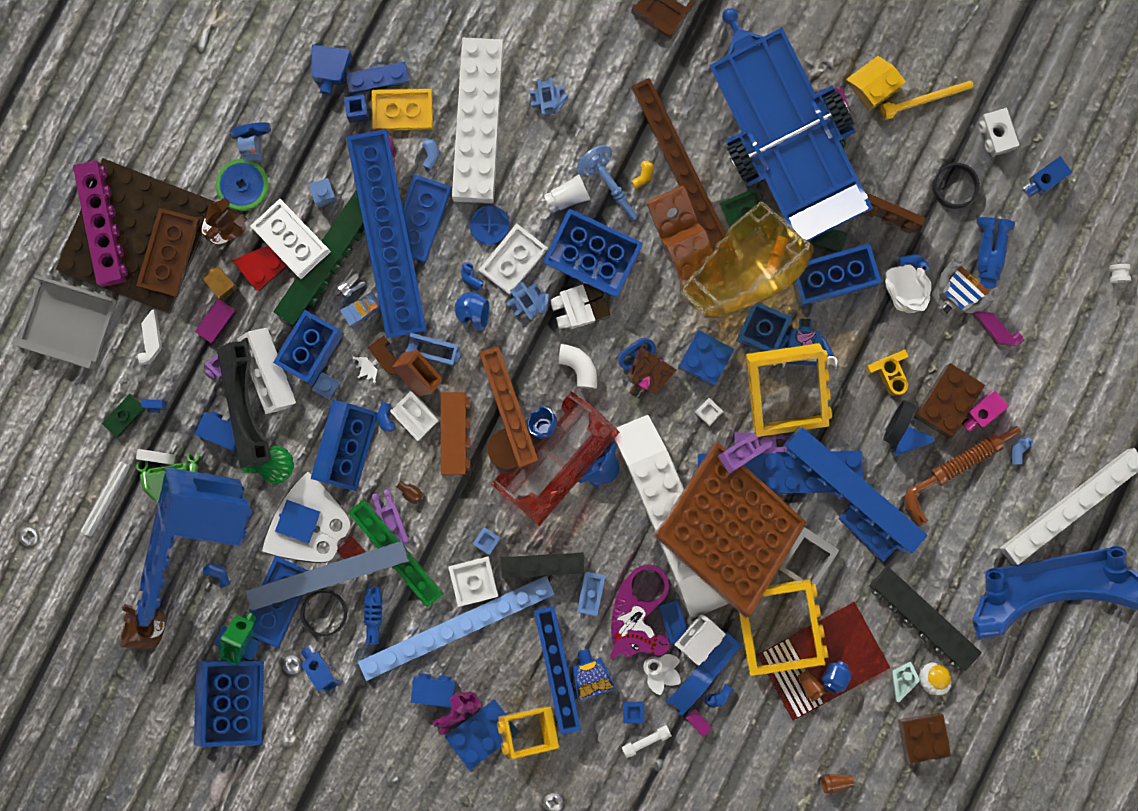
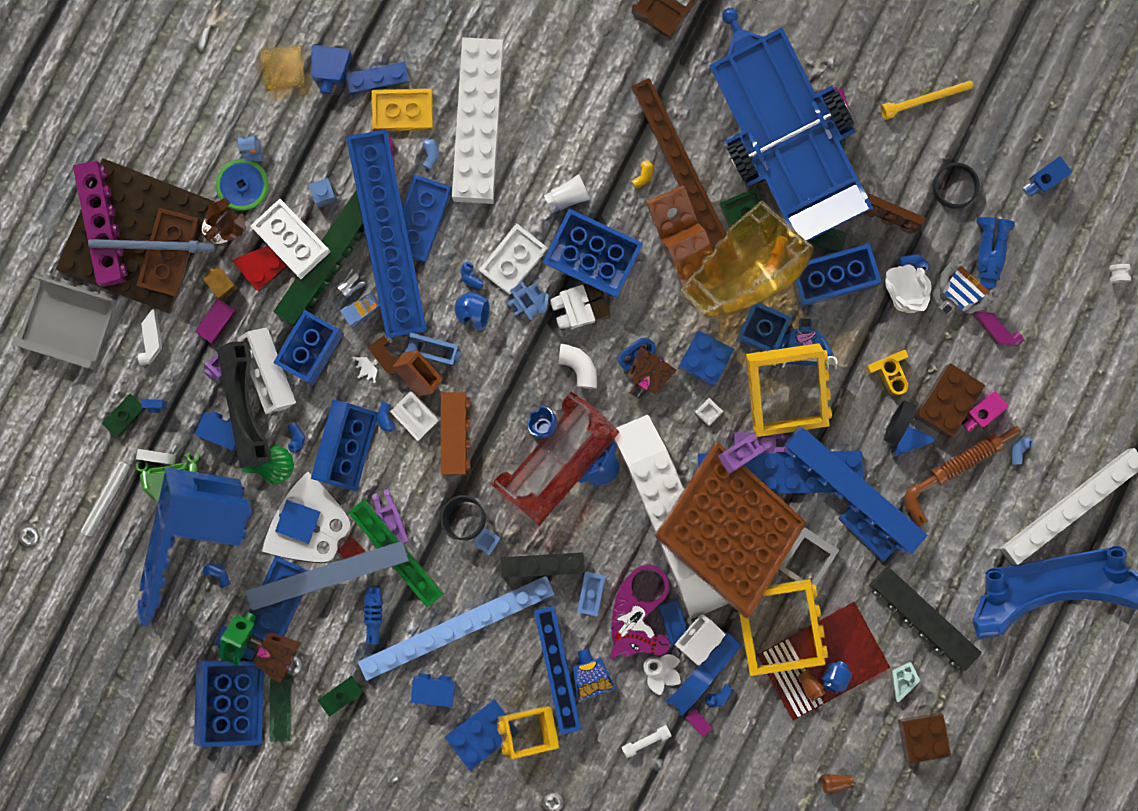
(138, 636): reddish brown piece -> none
(191, 246): none -> sand blue bar
(251, 129): blue tile -> none
(274, 654): none -> reddish brown torso
(280, 710): none -> clear green plate
(283, 68): none -> clear yellow tile
(297, 439): none -> blue arm
(302, 613): black tyre -> none
(323, 678): blue torso -> none
(326, 386): medium blue plate -> none
(340, 696): none -> dark green plate
(356, 108): blue brick -> none
(410, 492): reddish brown cylinder -> none
(447, 509): none -> black tyre
(460, 703): magenta piece -> none
(473, 581): white plate -> none
(489, 225): blue tile -> none
(501, 451): reddish brown tile -> none
(508, 407): dark orange plate -> none
(548, 98): medium blue piece -> none
(599, 167): medium blue dish -> none
(633, 712): blue plate -> none
(875, 82): yellow slope -> none
(935, 679): hair -> none
(1001, 121): white brick -> none

